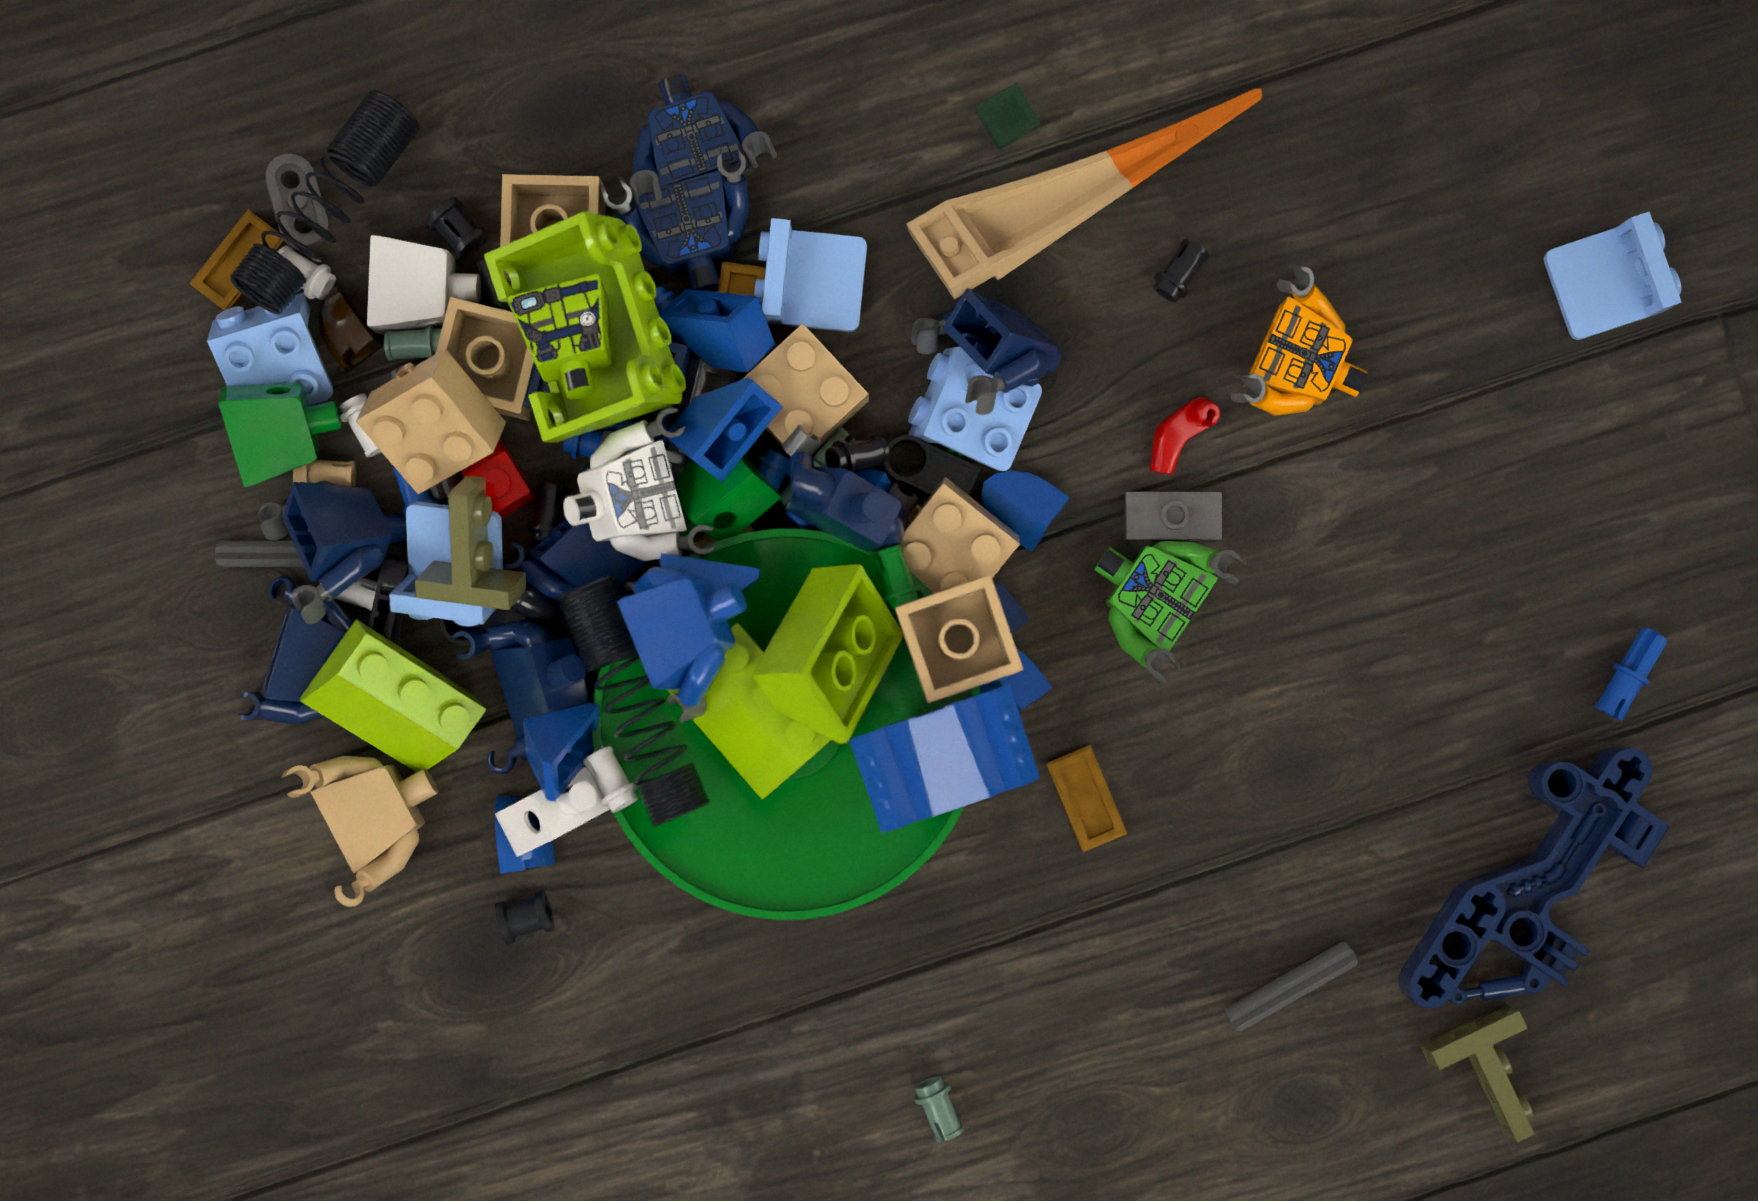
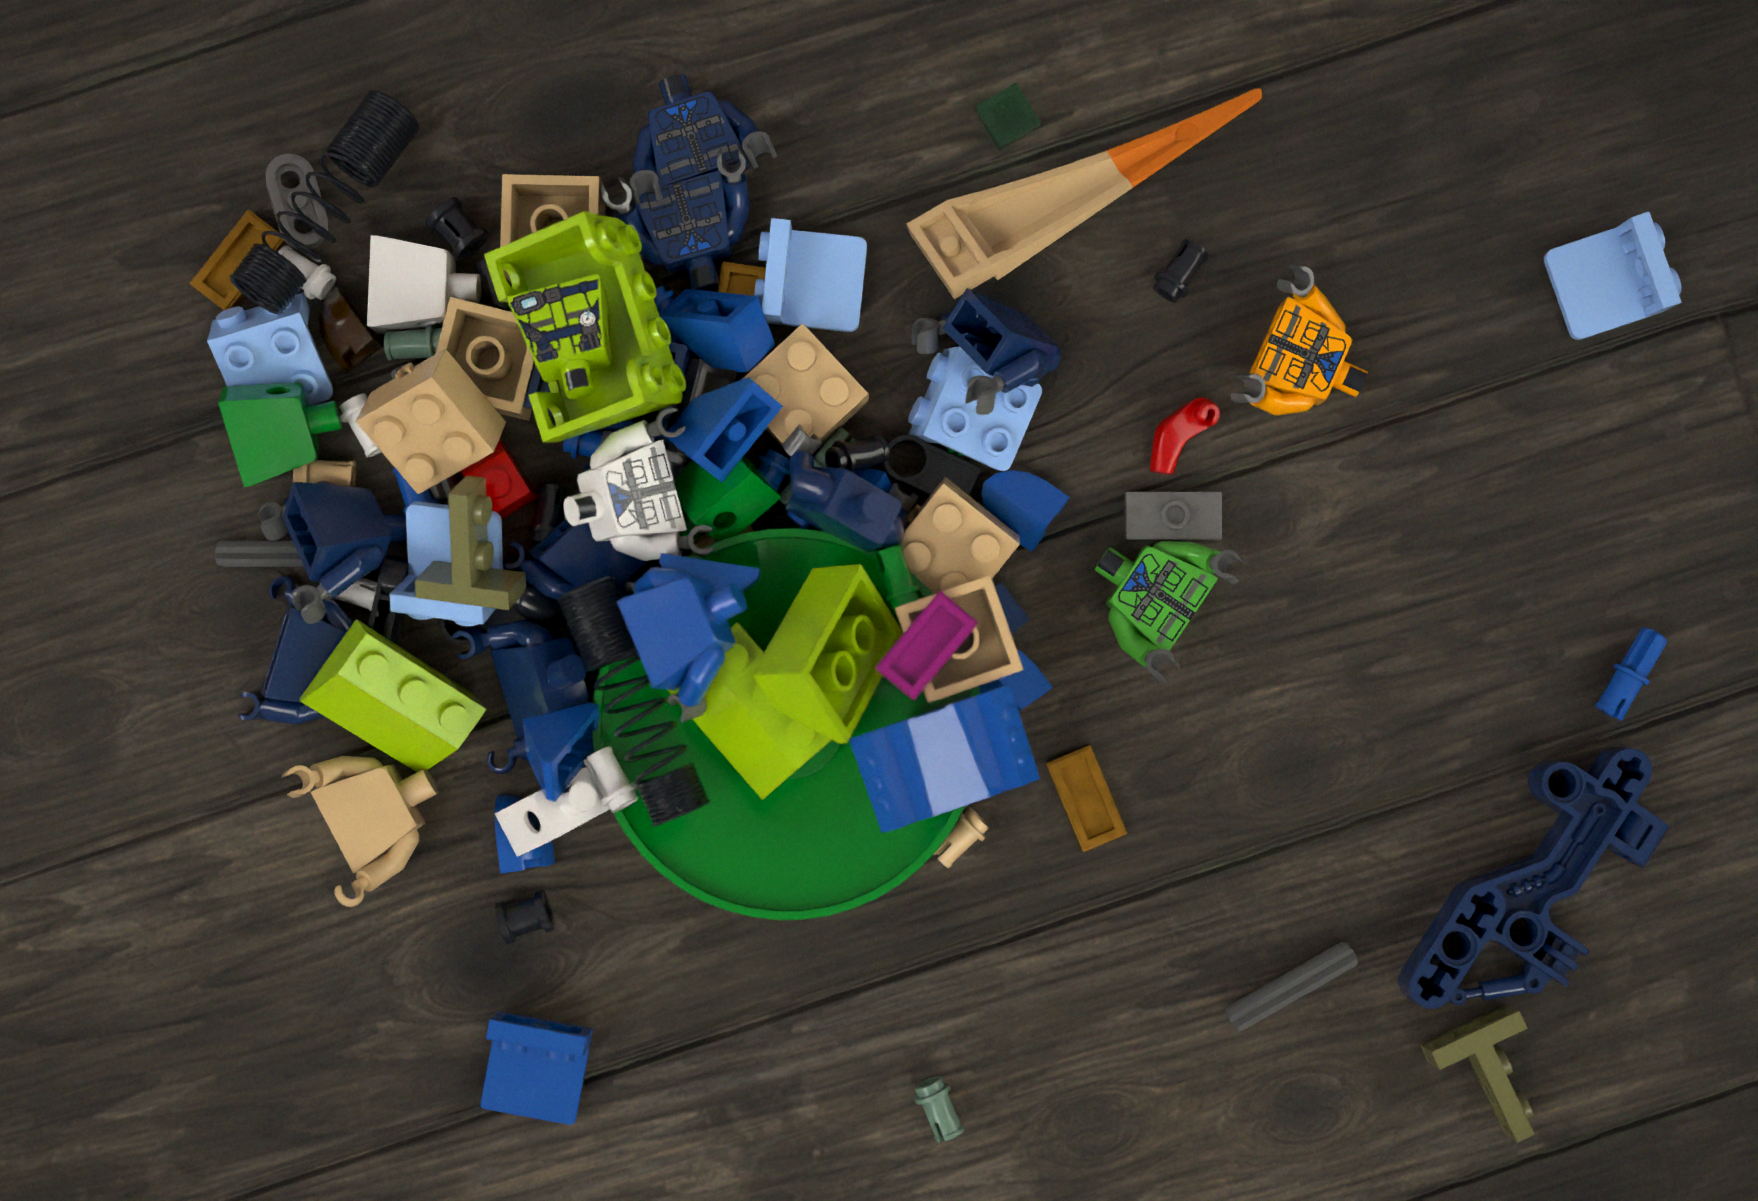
(535, 1067): none -> blue bracket
(926, 645): none -> magenta tile
(964, 833): none -> tan pin

